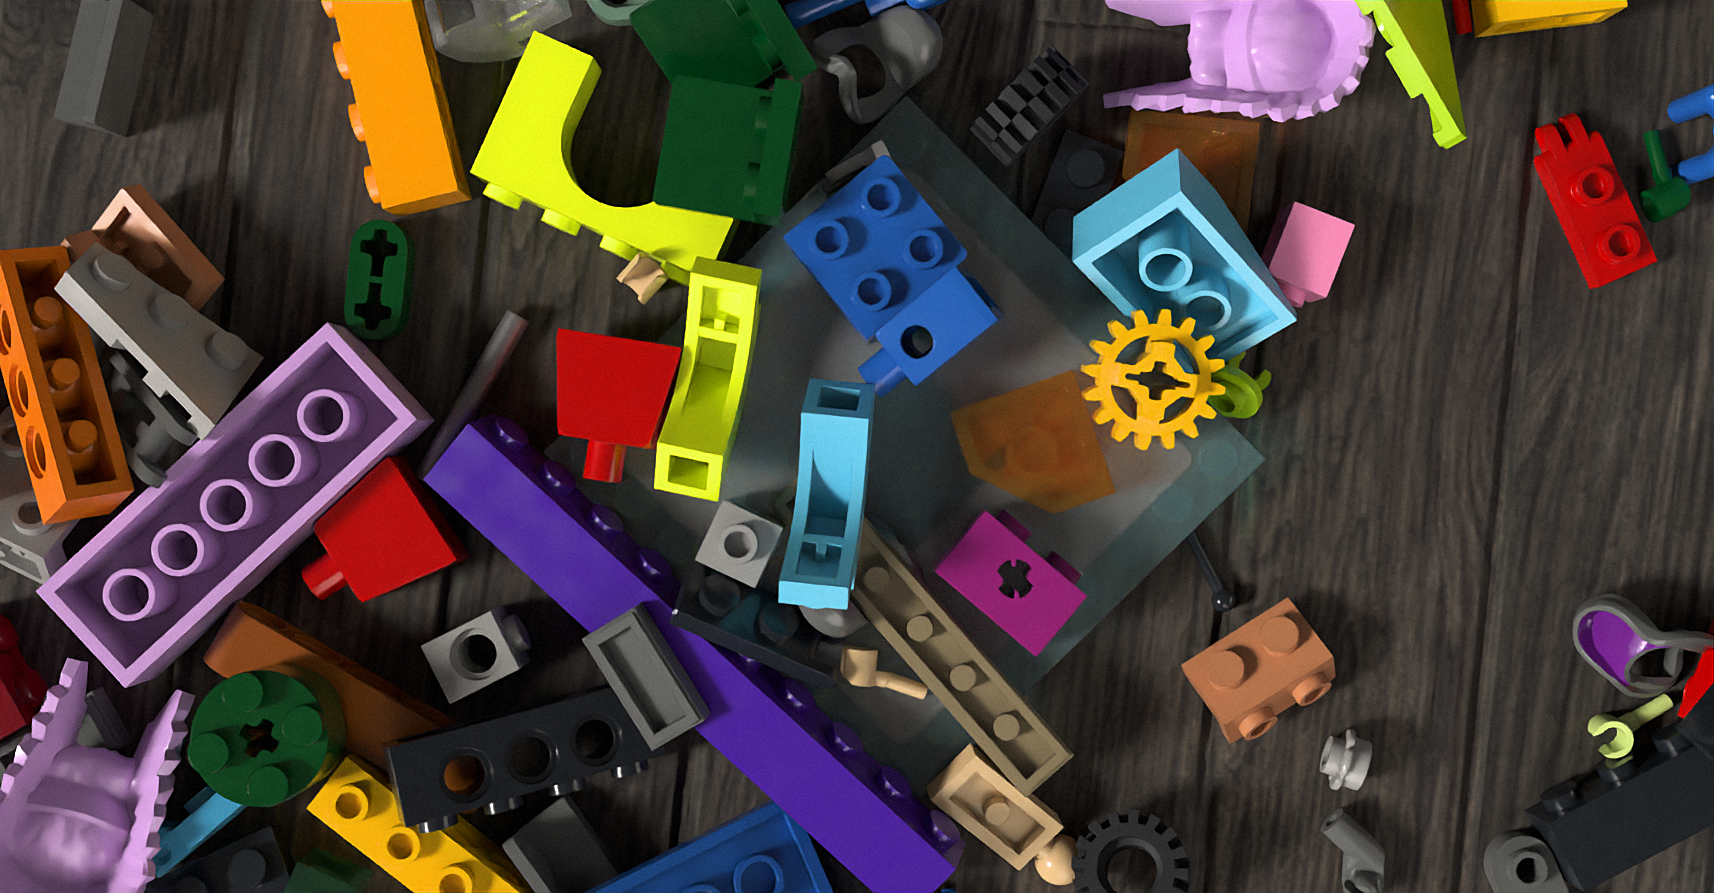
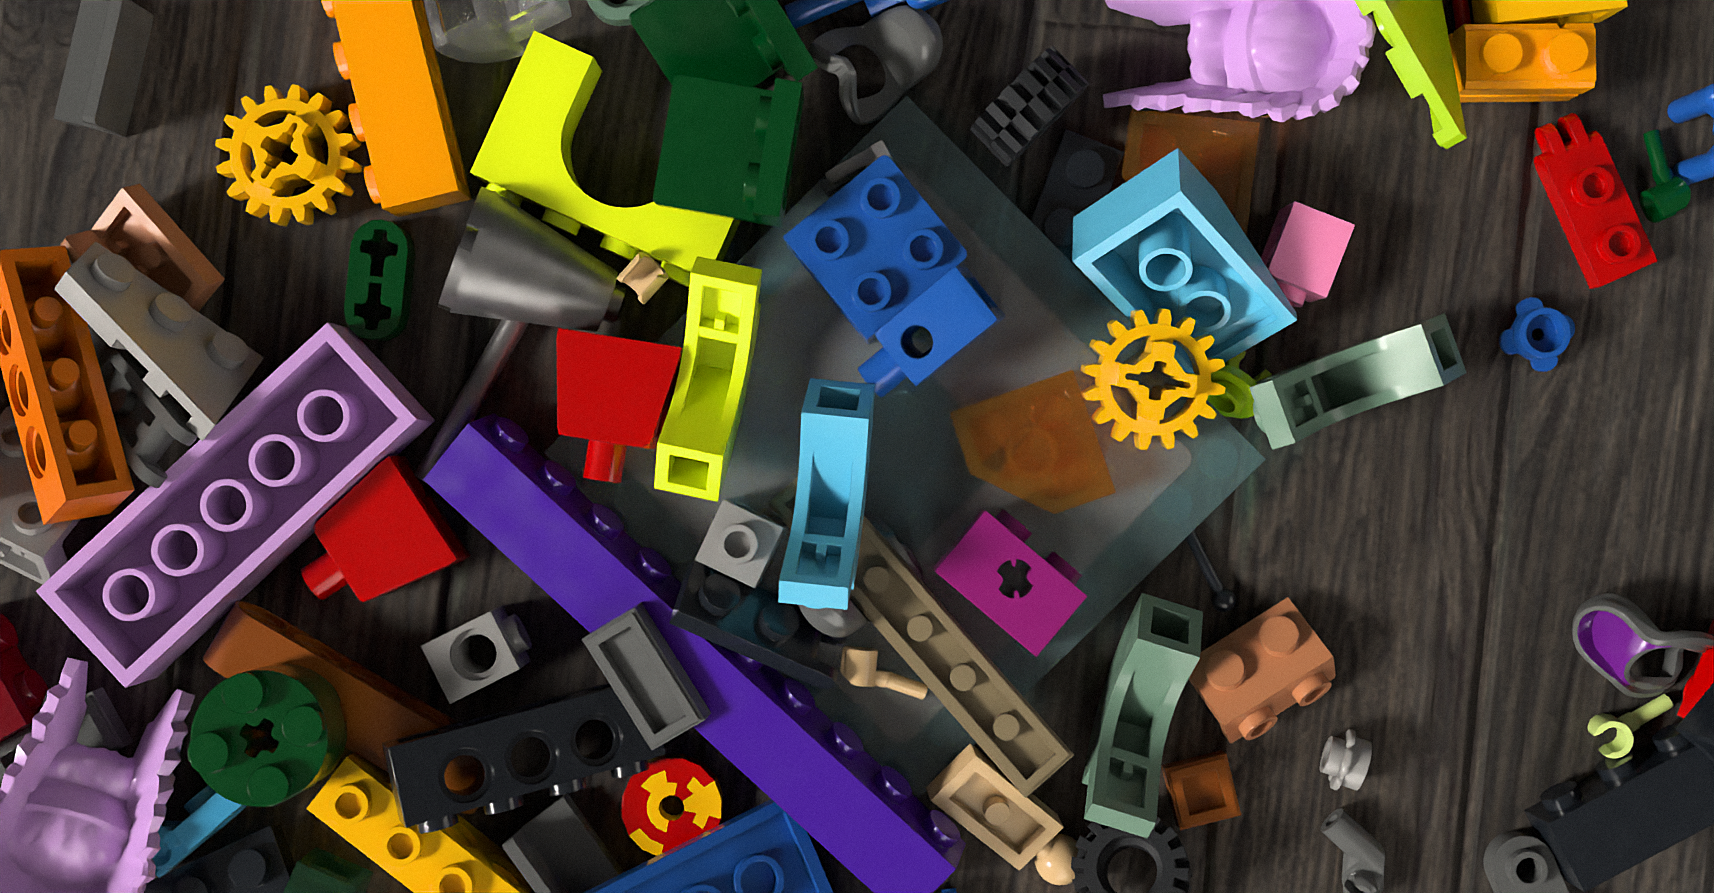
(302, 131): none -> yellow gear
(527, 272): none -> flat silver cone
(675, 776): none -> piece
(1136, 712): none -> sand green arch
(1201, 790): none -> dark orange tile
(1356, 380): none -> sand green arch
(1524, 61): none -> light orange brick
(1555, 331): none -> blue plate

